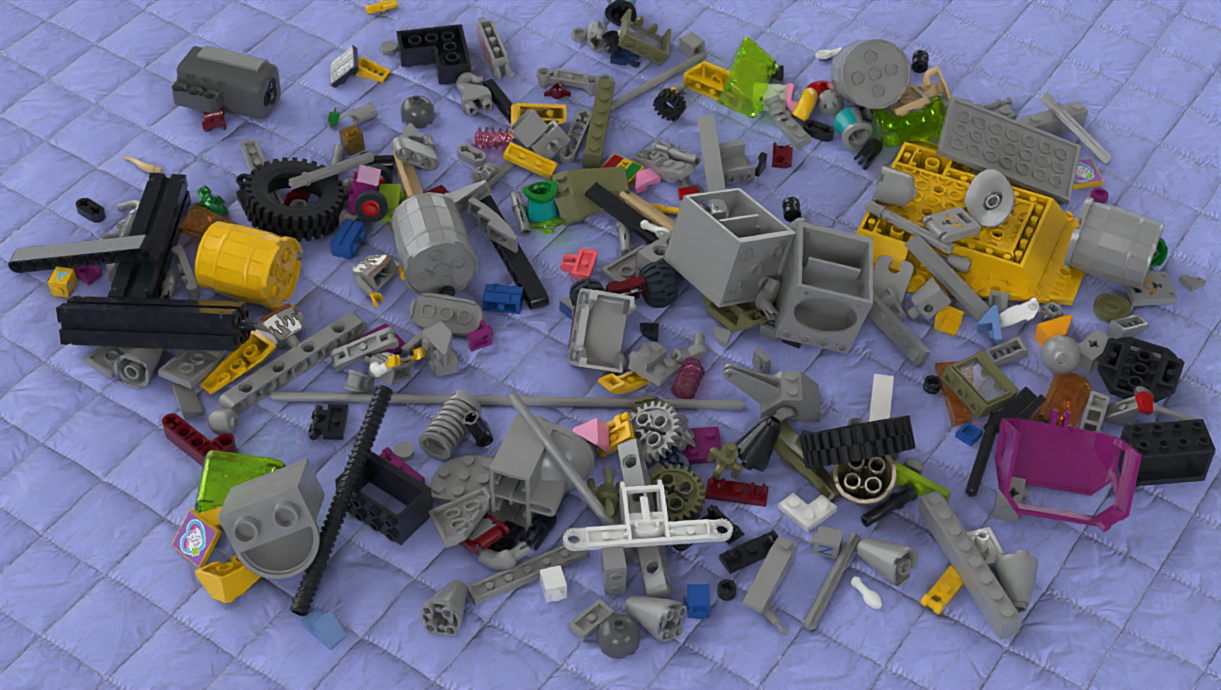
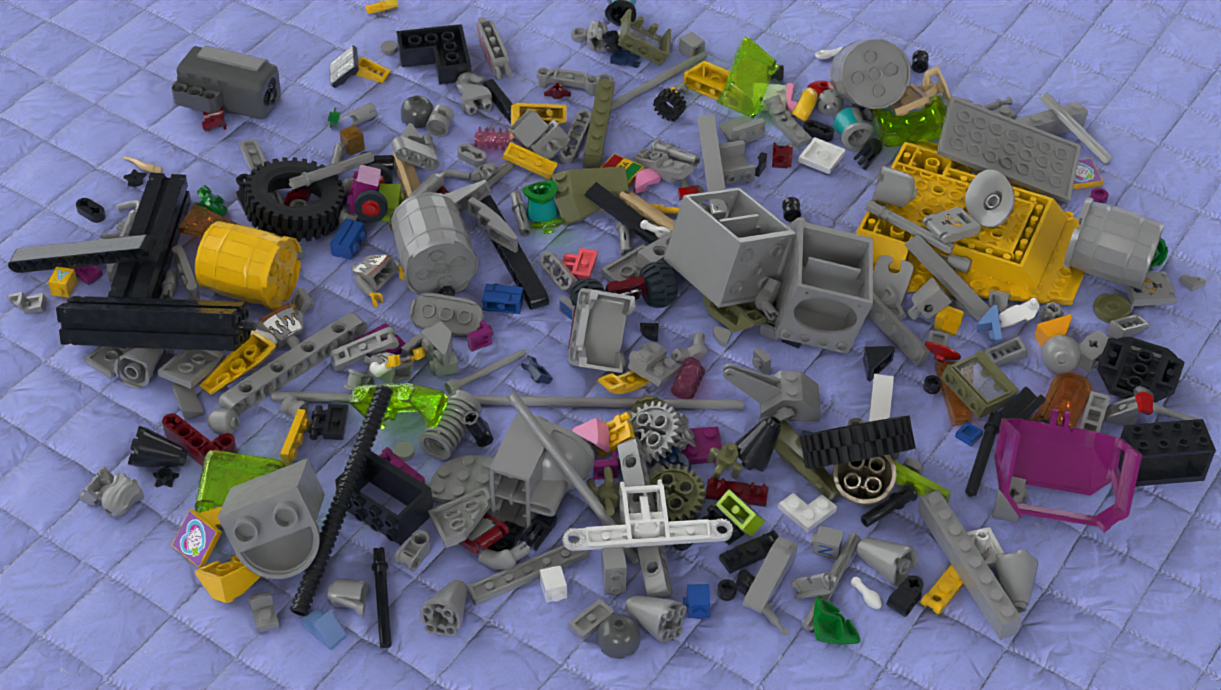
(28, 304): none -> light grey slope
(97, 487): none -> light grey piece
(121, 496): none -> light grey piece
(135, 178): none -> black plate
(155, 450): none -> black cone
(165, 472): none -> black plate
(263, 611): none -> light grey slope
(291, 405): none -> light grey wheel
(294, 437): none -> yellow plate
(302, 301): none -> light grey tile
(349, 594): none -> light grey piece
(380, 571): none -> black axle
(406, 398): none -> clear neon green windscreen
(414, 552): none -> light grey piece
(435, 181): none -> light grey piece
(440, 120): none -> light grey wheel
(452, 385): none -> light grey piece
(537, 372): none -> dark blue plate
(551, 270): none -> light grey beam
(599, 465): none -> magenta bracket
(740, 512): none -> lime brick
(743, 129): none -> light grey bracket
(744, 581): none -> black tile
(820, 585): none -> light grey hinge
(821, 155): none -> white plate
(831, 625): none -> green brick
(877, 359): none -> black slope
(906, 595): none -> black piece
(938, 337): none -> light grey plate
(942, 352): none -> red dish

